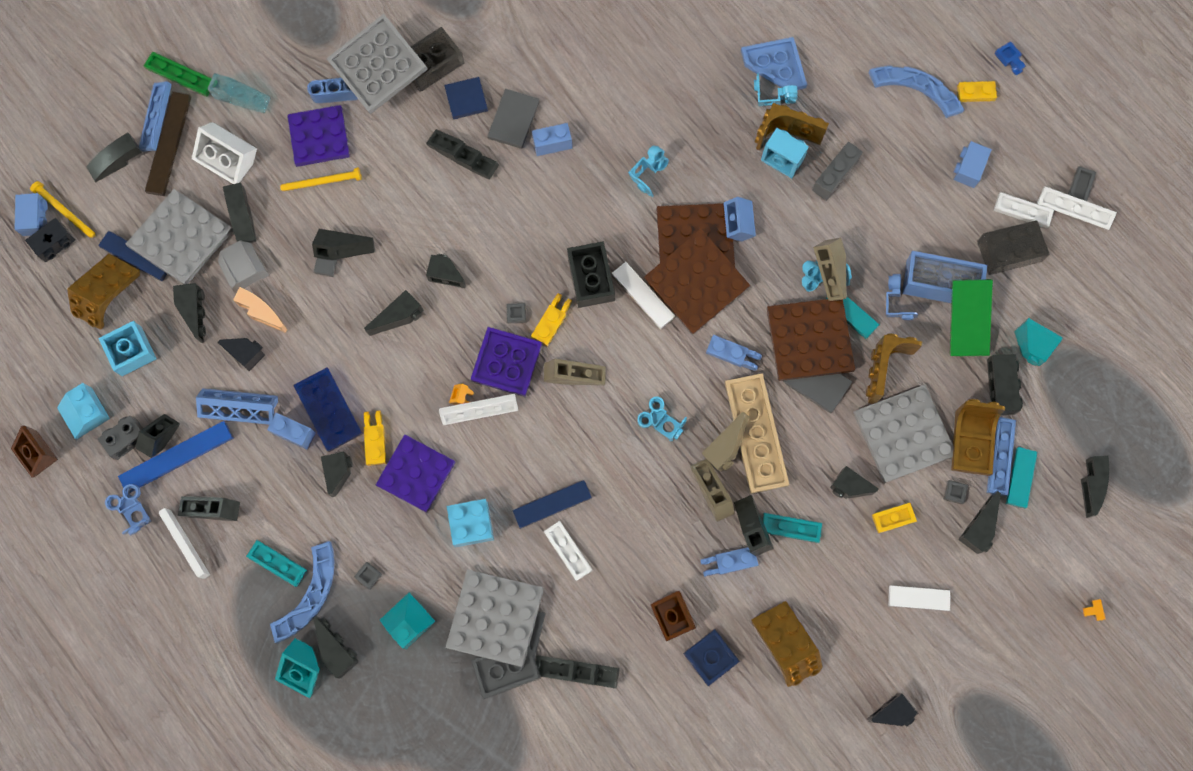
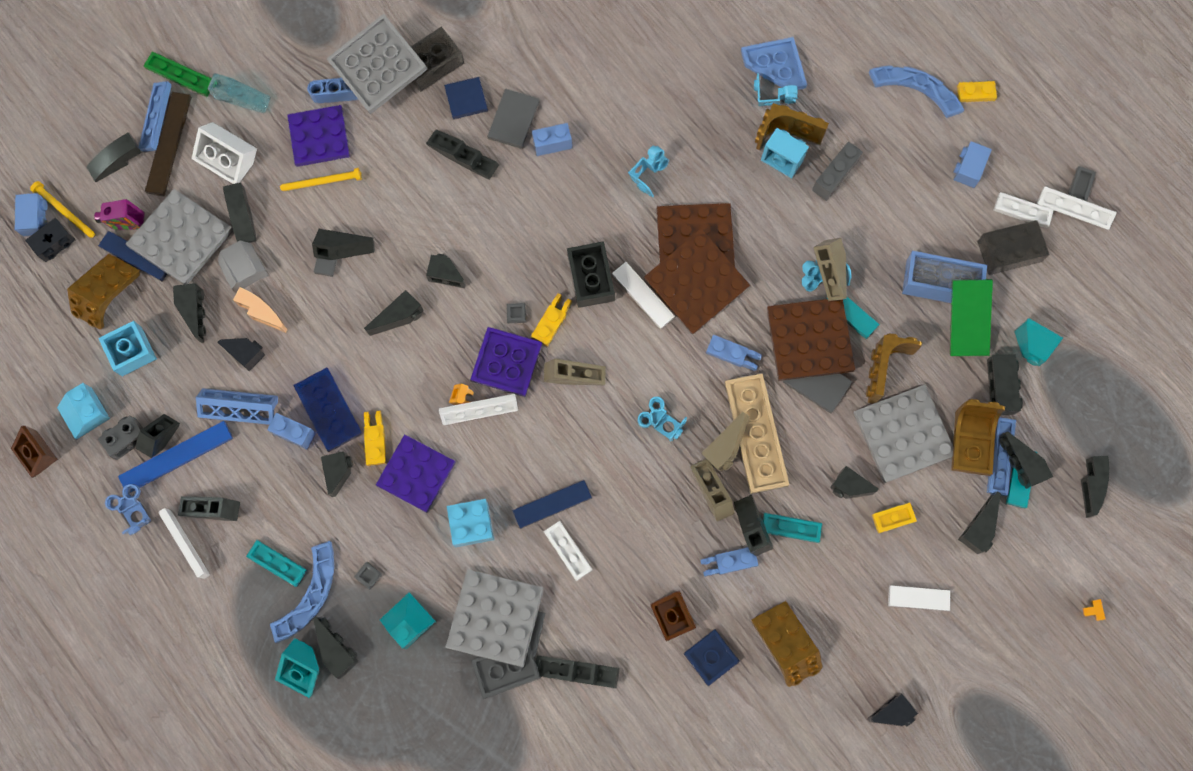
(120, 215): none -> magenta torso
(739, 219): medium blue brick -> none
(895, 285): medium blue piece -> none
(955, 492): dark grey tile -> none
(1010, 55): blue plate -> none
(1029, 465): none -> pearl dark grey slope

